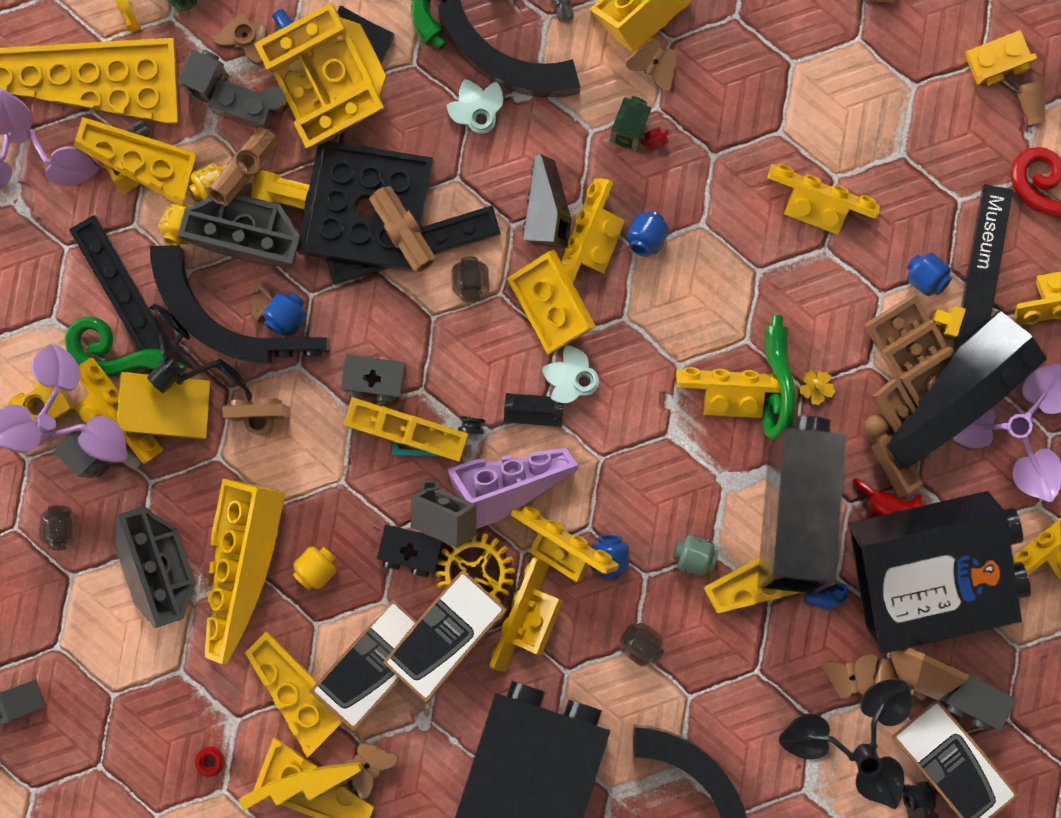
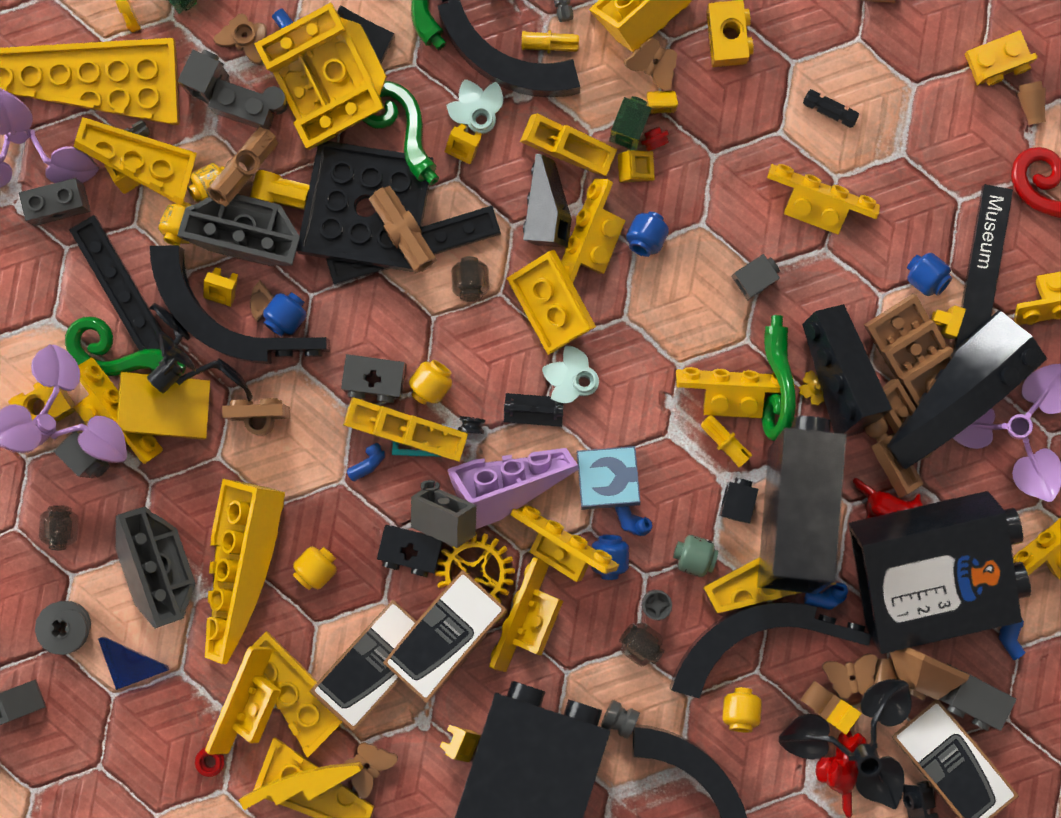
(54, 202): none -> dark grey brick
(76, 632): none -> dark grey piece
(127, 664): none -> clear blue tile
(220, 288): none -> yellow tile
(247, 704): none -> yellow bracket
(368, 465): none -> blue arm
(415, 156): none -> green plant
(430, 382): none -> yellow head
(462, 144): none -> yellow tile
(462, 743): none -> yellow tile
(550, 41): none -> yellow axle
(568, 144): none -> yellow slope
(608, 478): none -> tile
(620, 719): none -> dark grey wheel
(633, 523): none -> blue arm
(636, 166): none -> yellow slope
(660, 606): none -> dark grey wheel
(662, 101): none -> yellow slope
(724, 50): none -> yellow brick
(726, 441): none -> yellow axle
(729, 630): none -> black arch
(739, 500): none -> black brick
(742, 710): none -> yellow head
(756, 276): none -> dark grey brick
(831, 108): none -> black axle
(831, 707): none -> leg
(839, 771): none -> red animal
(844, 372): none -> black wedge
(1008, 637): none -> blue arm

